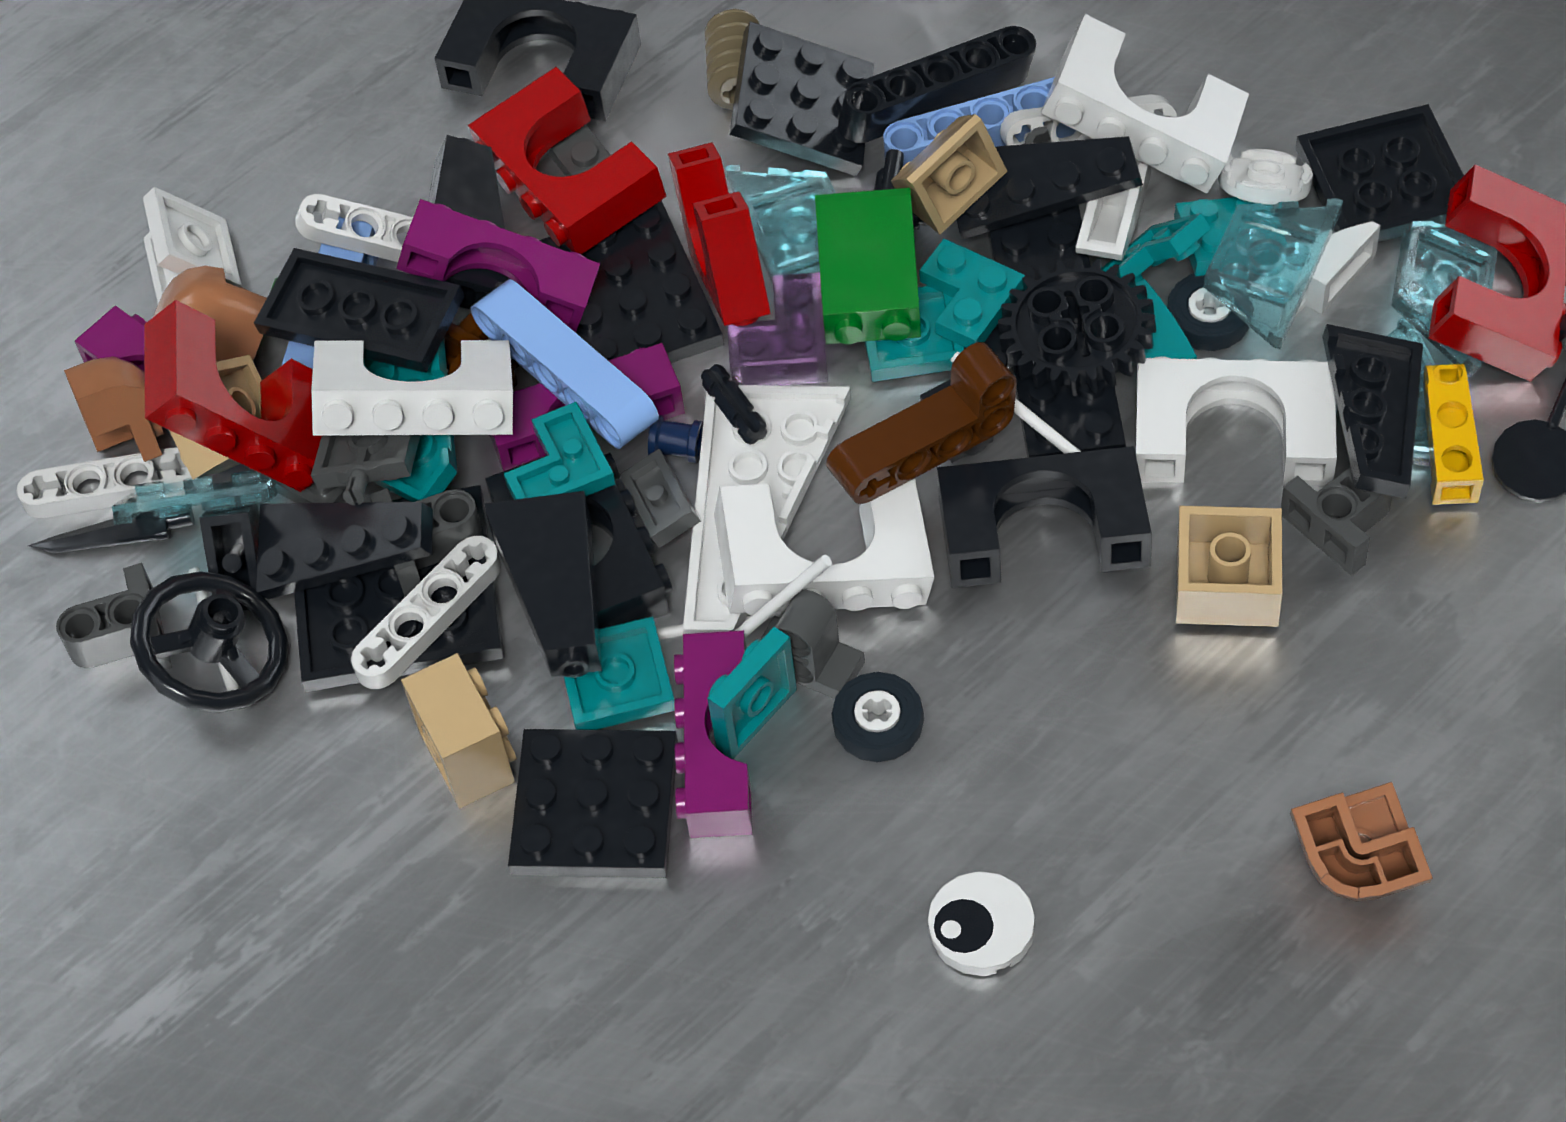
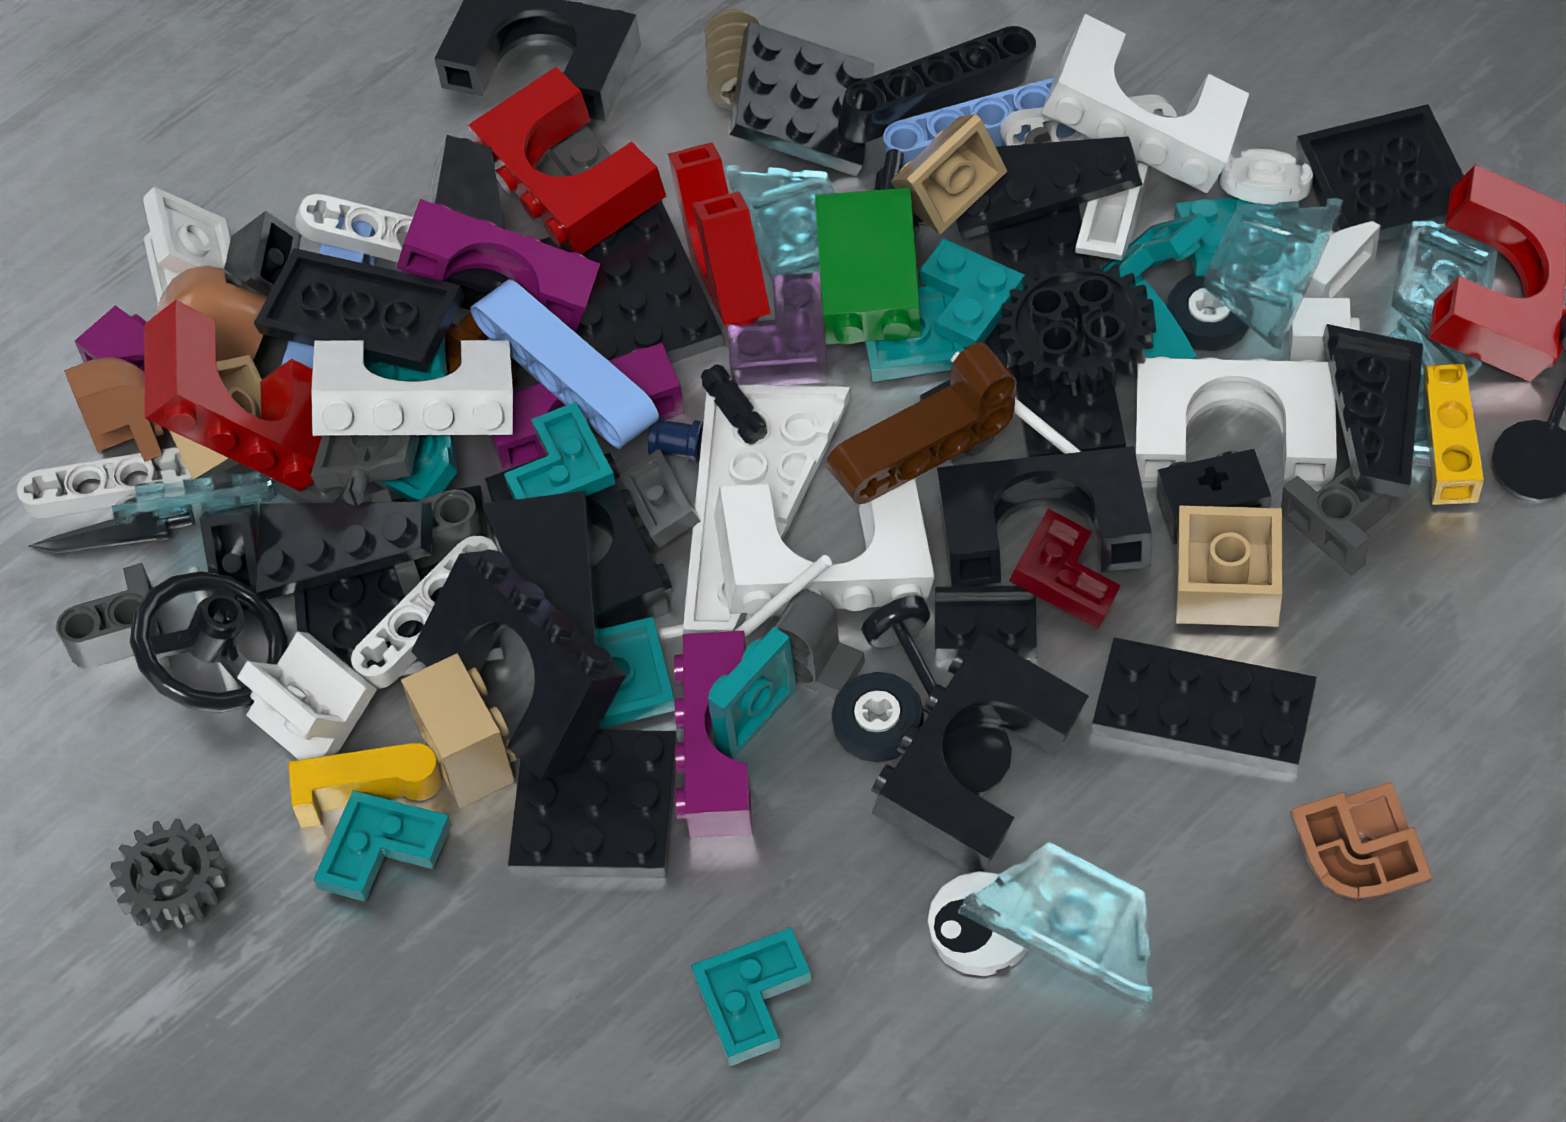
(168, 875): none -> dark grey gear
(261, 251): none -> black slope
(306, 698): none -> white bracket
(376, 830): none -> teal plate
(382, 772): none -> yellow leg
(571, 672): none -> black arch
(738, 984): none -> teal plate
(974, 752): none -> black piece
(986, 687): none -> black arch
(996, 611): none -> black plate
(1053, 574): none -> dark red plate
(1071, 919): none -> clear light blue wing
(1204, 705): none -> black plate
(1219, 481): none -> black brick
(1309, 326): none -> white brick

